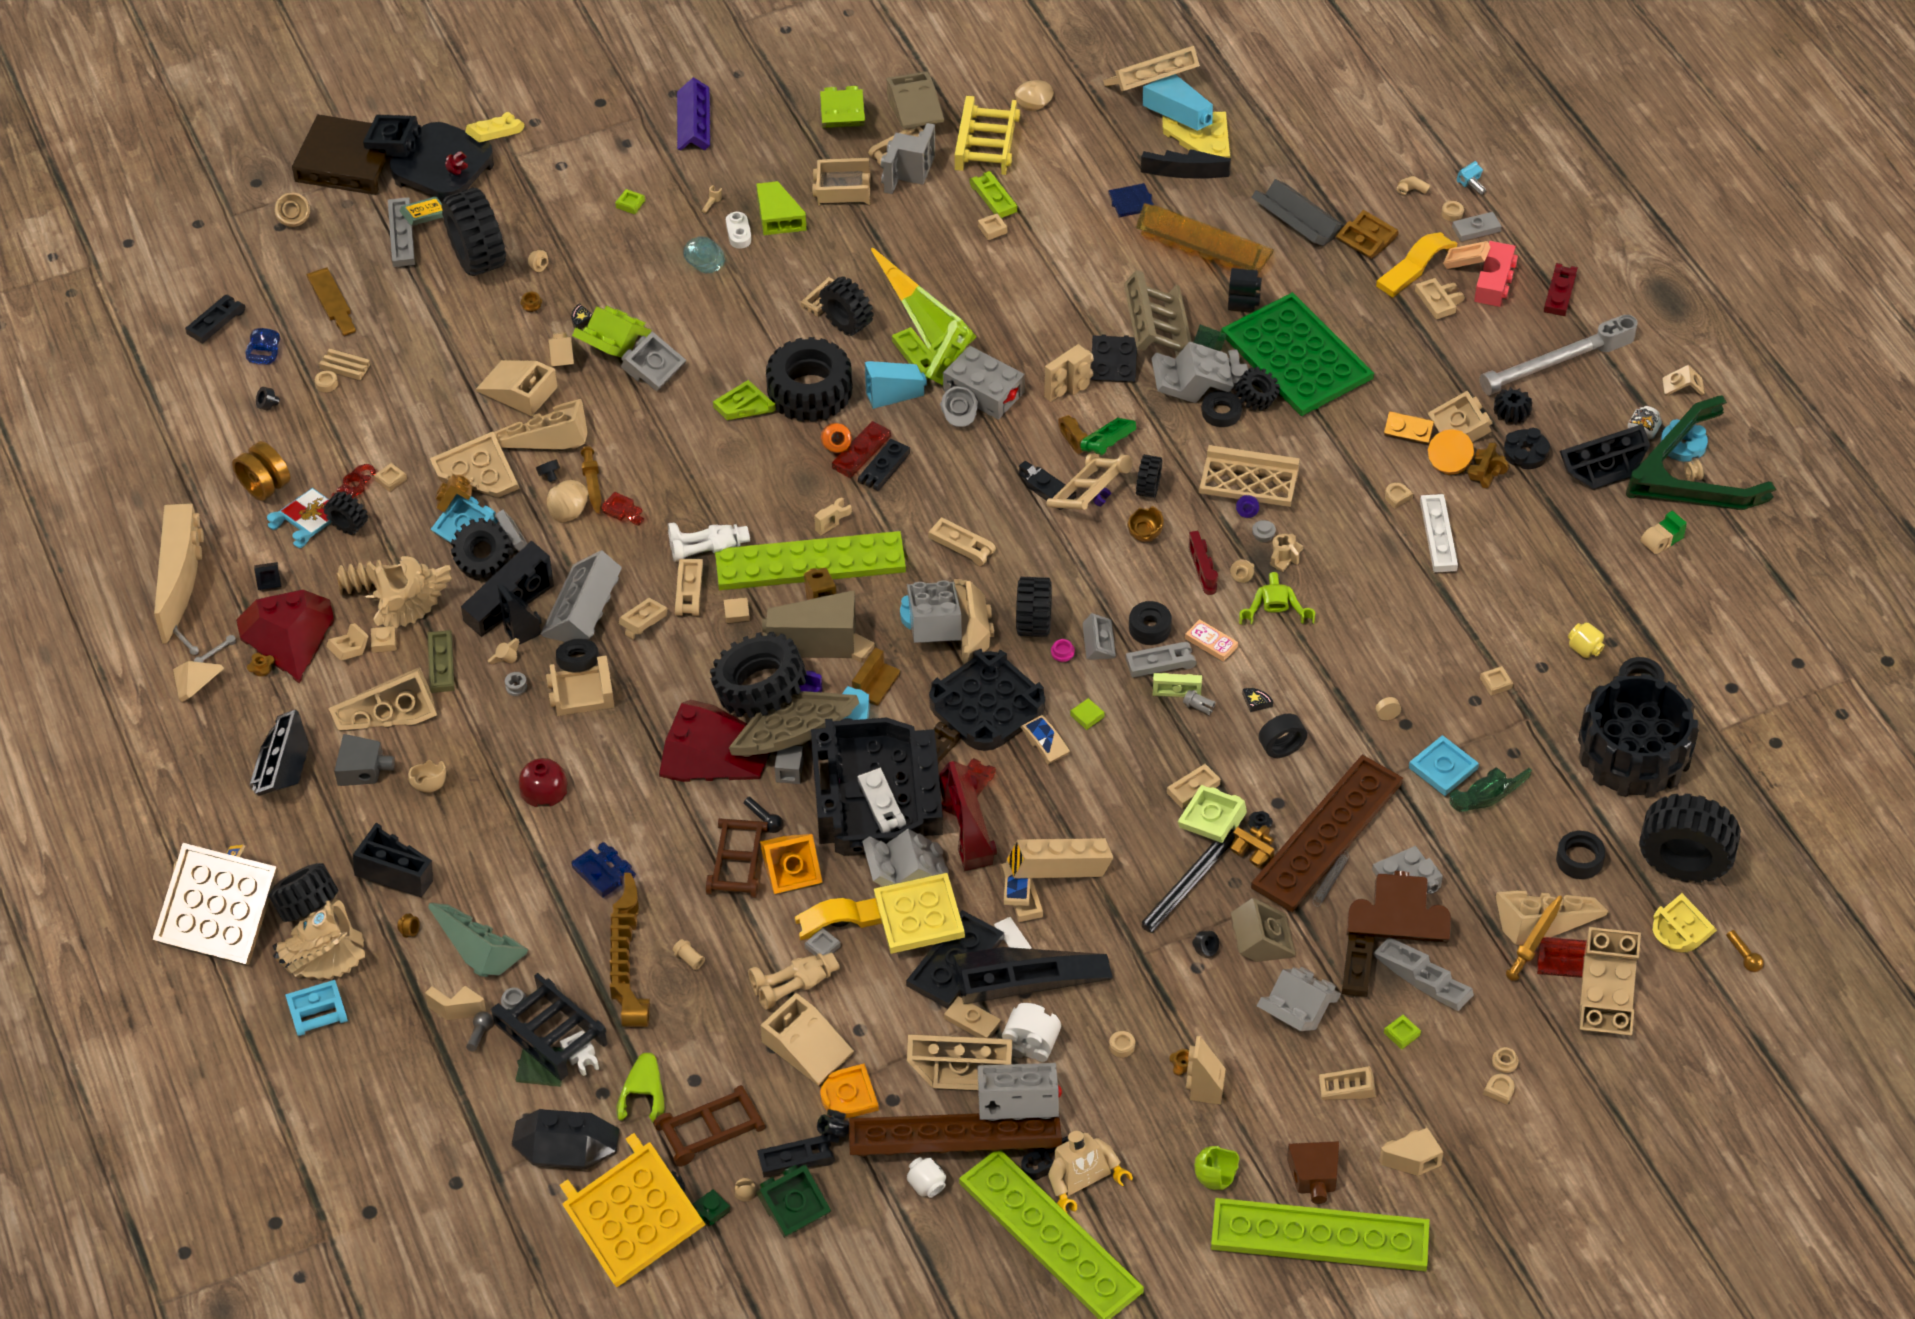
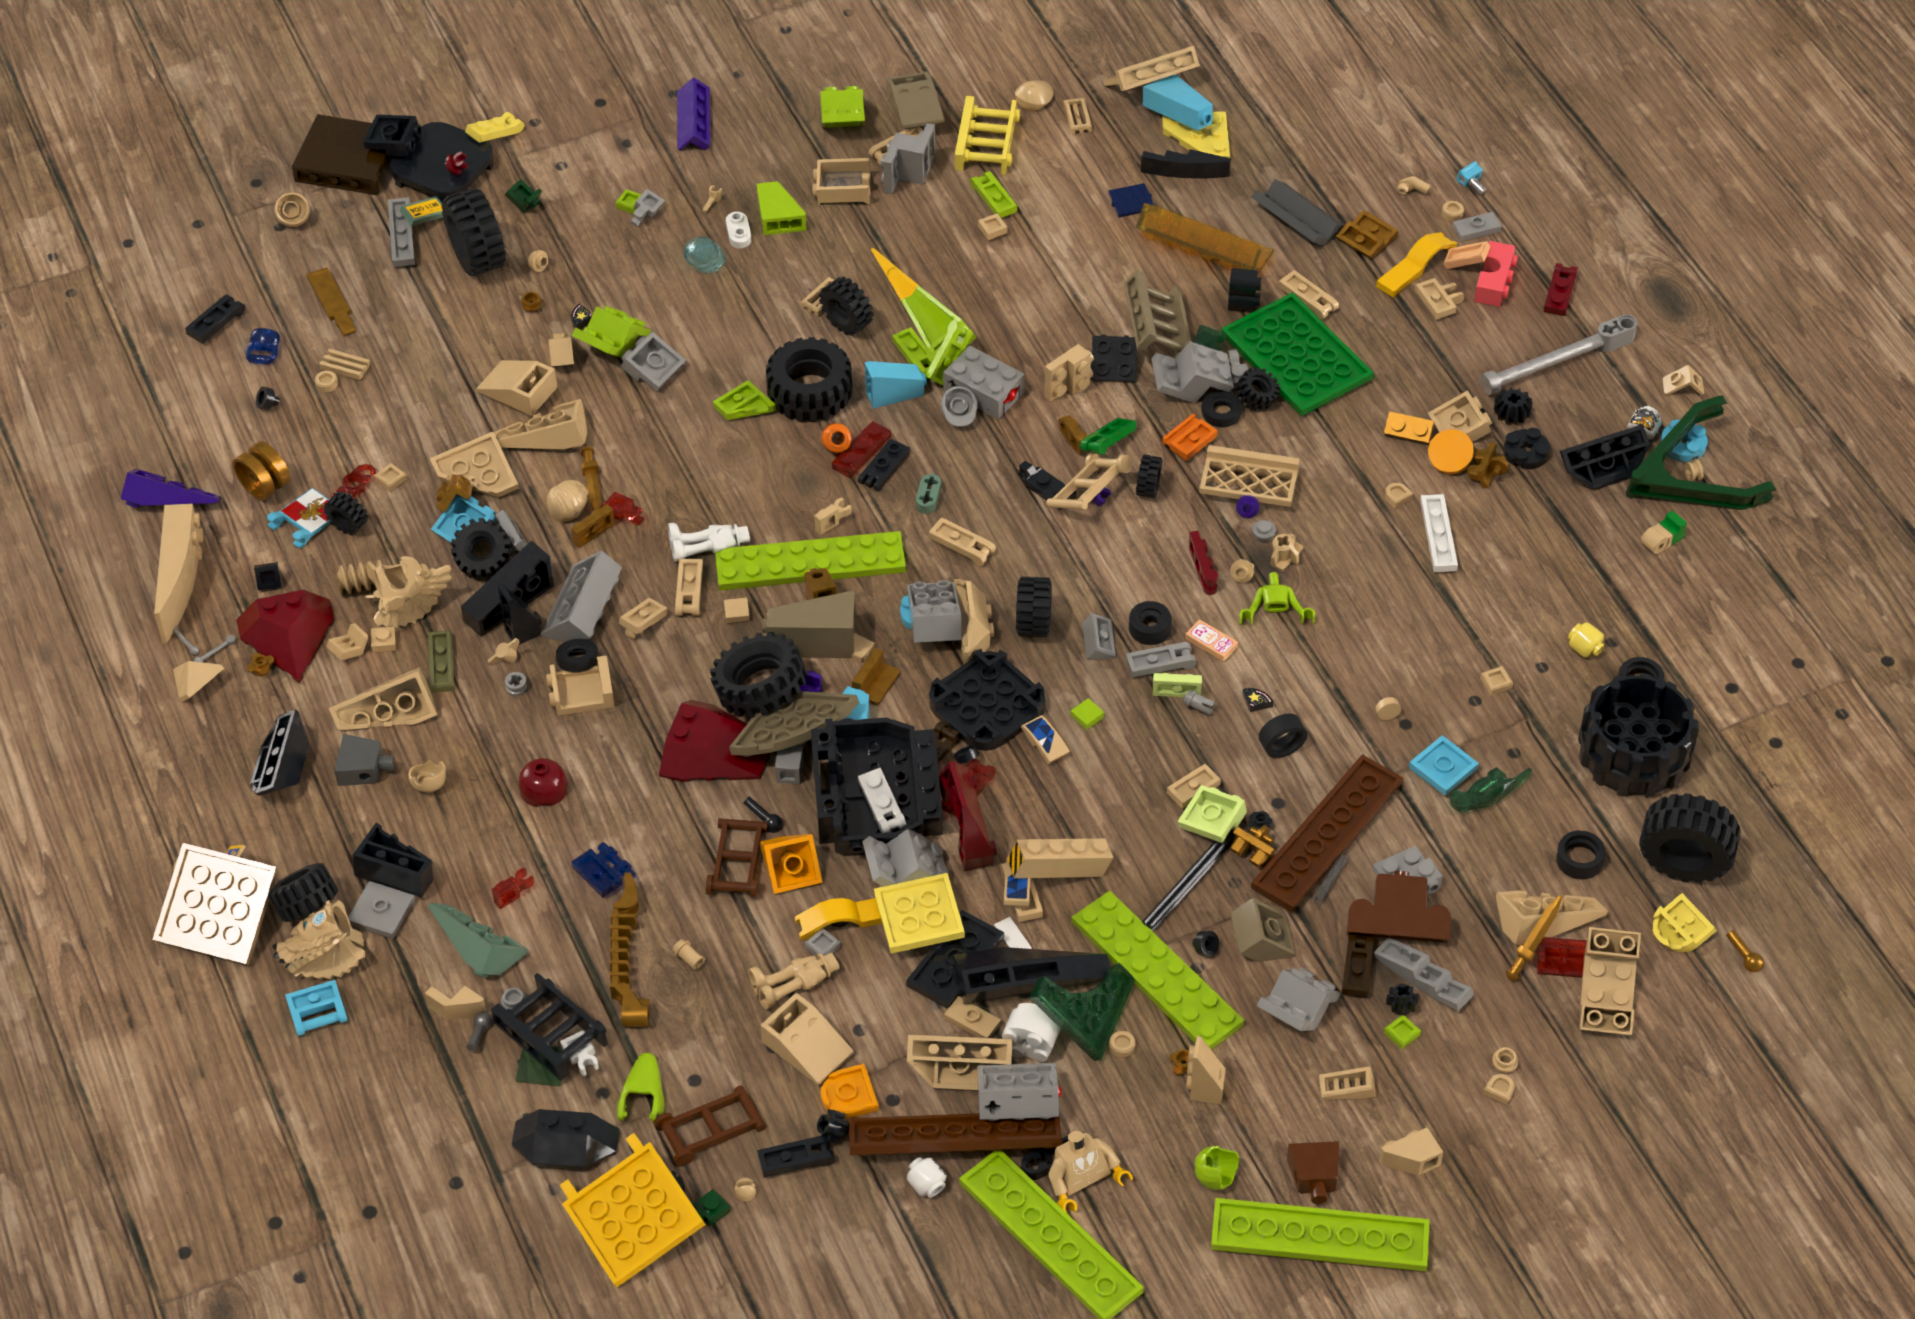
(150, 489): none -> dark purple wedge
(381, 909): none -> light grey plate
(408, 925): pearl gold plate -> none
(510, 889): none -> clear red plate
(523, 196): none -> dark green bracket
(548, 470): black tile -> none
(592, 526): none -> pearl gold plate
(646, 204): none -> light grey plate
(793, 1200): dark green plate -> none
(933, 493): none -> sand green beam
(966, 754): none -> black tile
(1062, 650): dark pink plate -> none
(1079, 127): none -> tan tile
(1088, 1015): none -> clear green plate
(1146, 524): pearl gold hair -> none
(1157, 970): none -> lime plate
(1190, 437): none -> orange plate
(1309, 294): none -> tan plate
(1402, 999): none -> black gear

